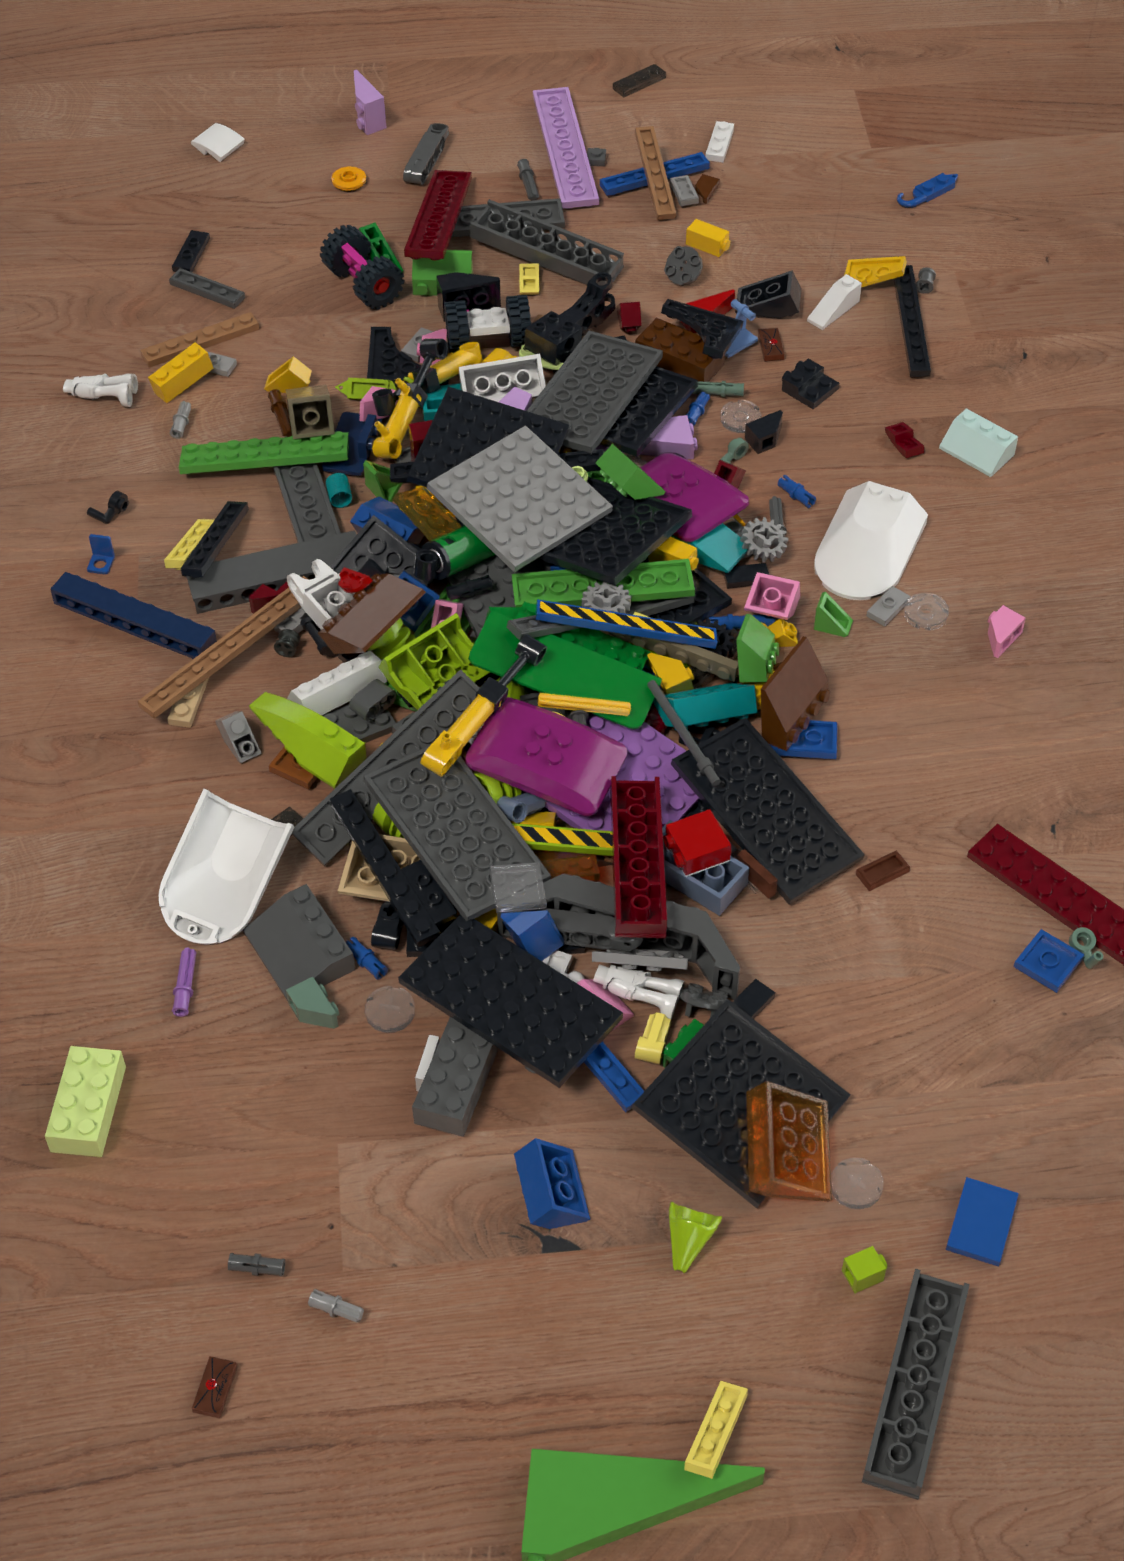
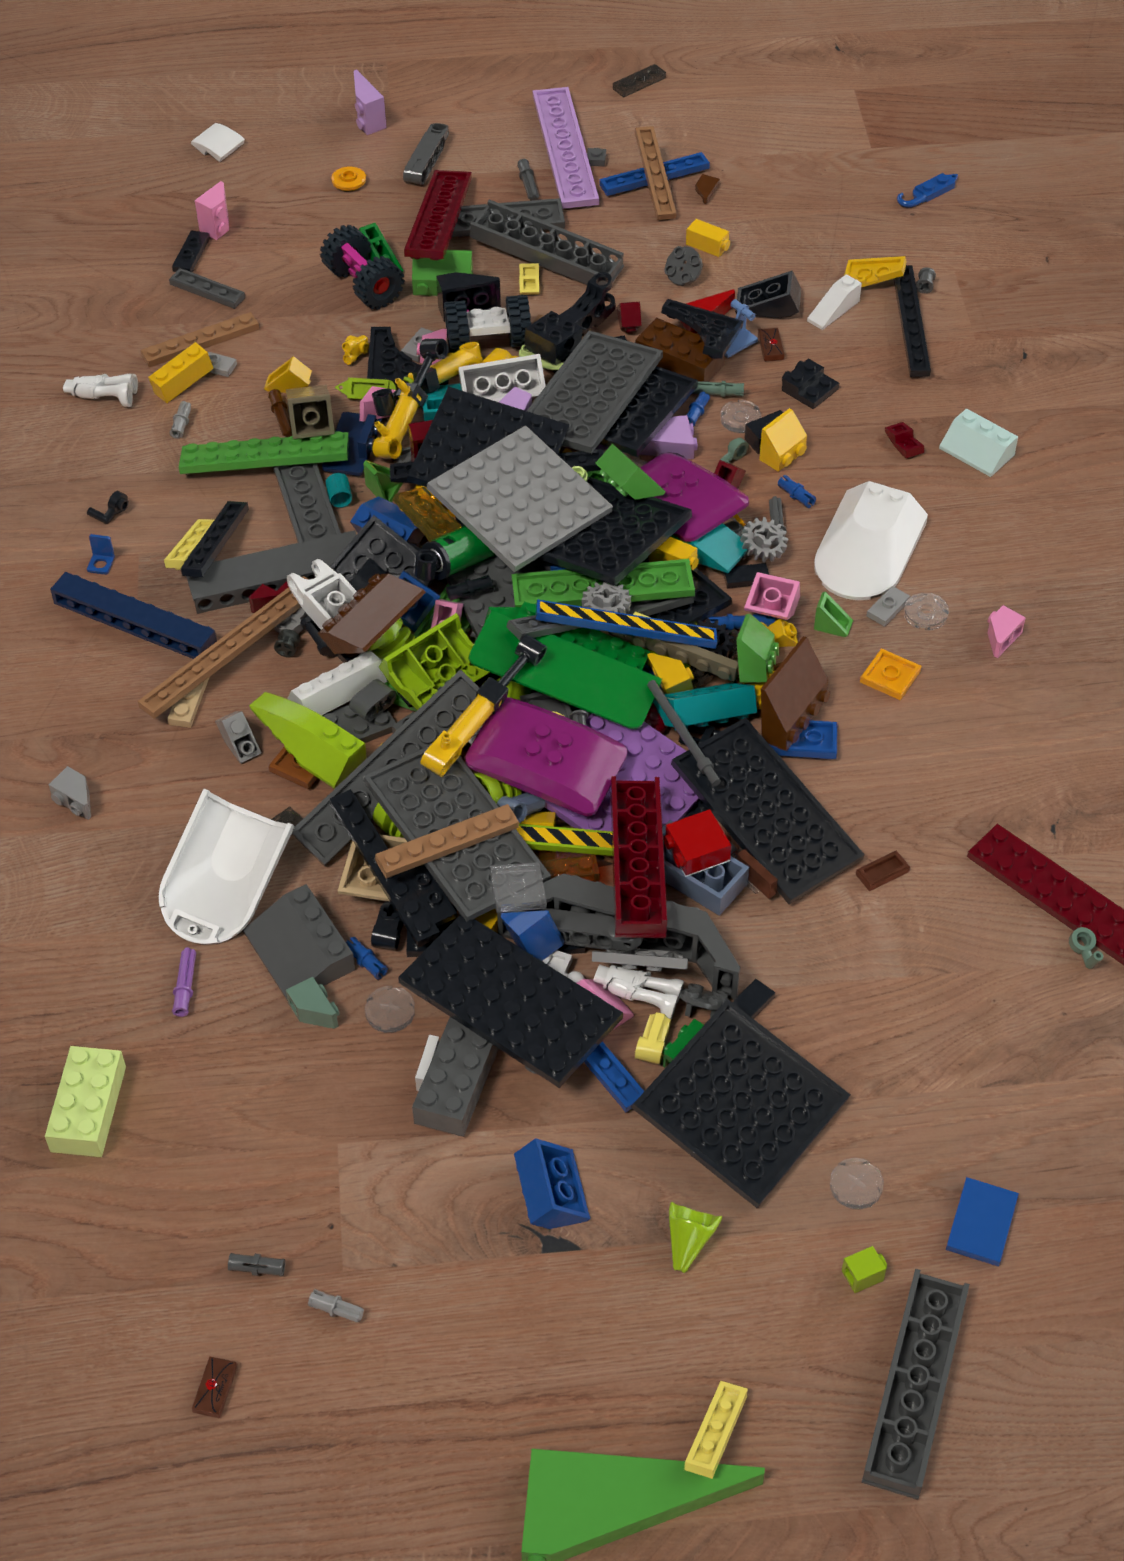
(71, 791): none -> light grey slope
(213, 211): none -> bright pink slope
(353, 581): red plate -> none
(354, 347): none -> yellow plate
(446, 841): none -> medium nougat plate
(583, 703): yellow axle -> none
(684, 190): light grey plate -> none
(719, 141): white plate -> none
(782, 441): none -> yellow slope
(788, 1144): clear orange slope -> none
(890, 674): none -> light orange tile
(1048, 960): blue plate -> none

